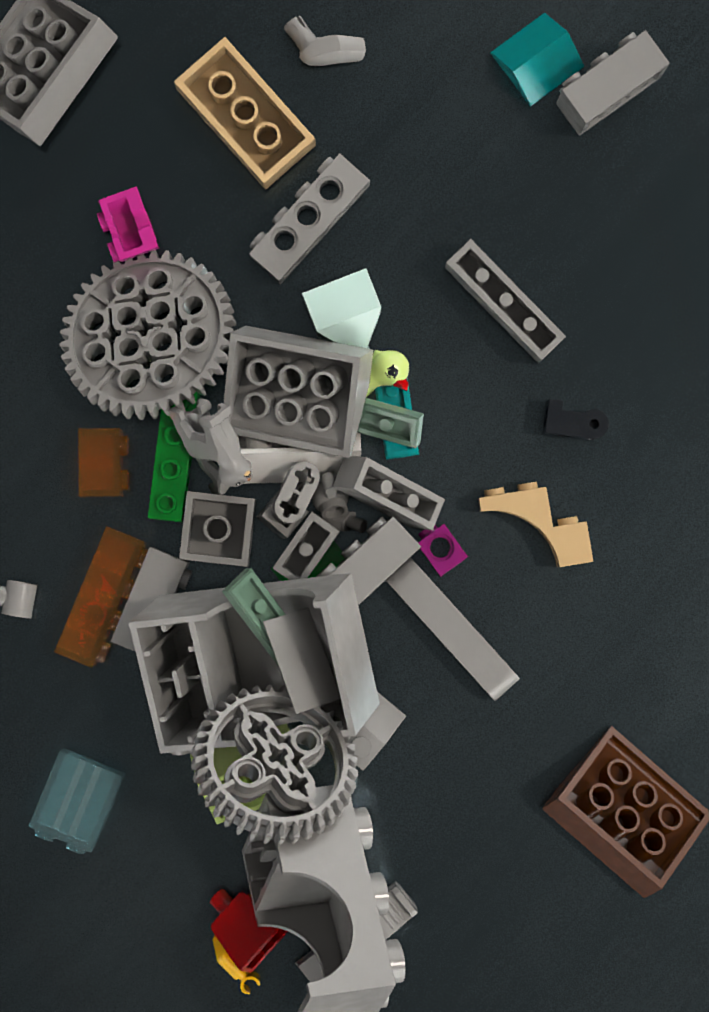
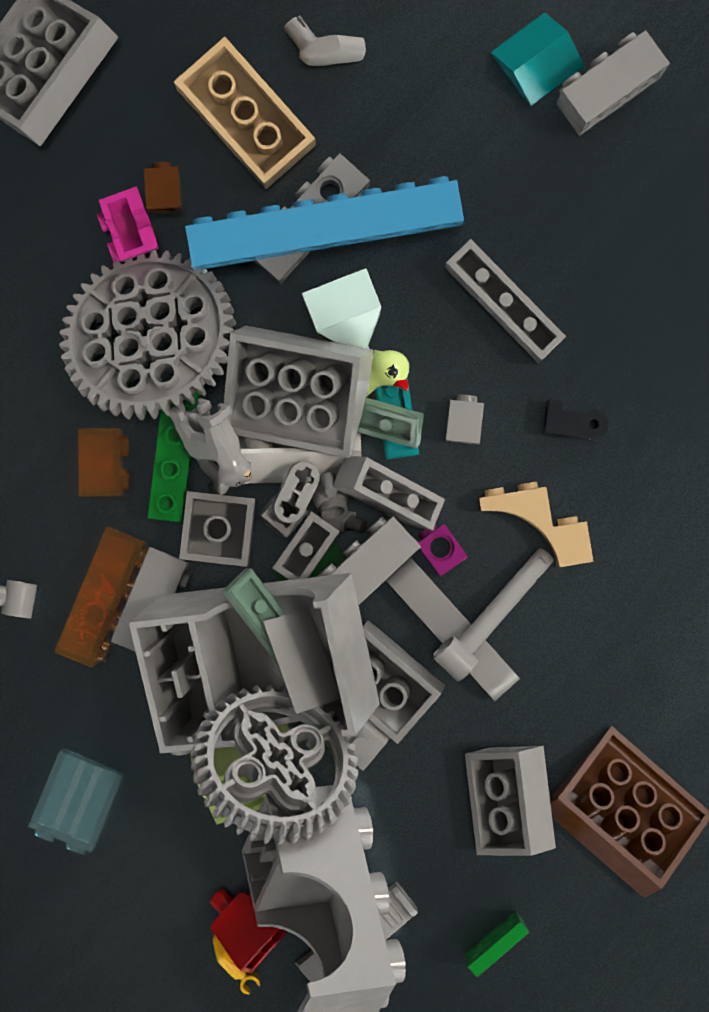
(163, 188): none -> reddish brown brick
(325, 224): none -> dark azure brick
(401, 684): none -> light grey slope
(457, 655): none -> light grey piece
(464, 420): none -> light grey brick
(496, 944): none -> green tile
(510, 801): none -> light grey brick

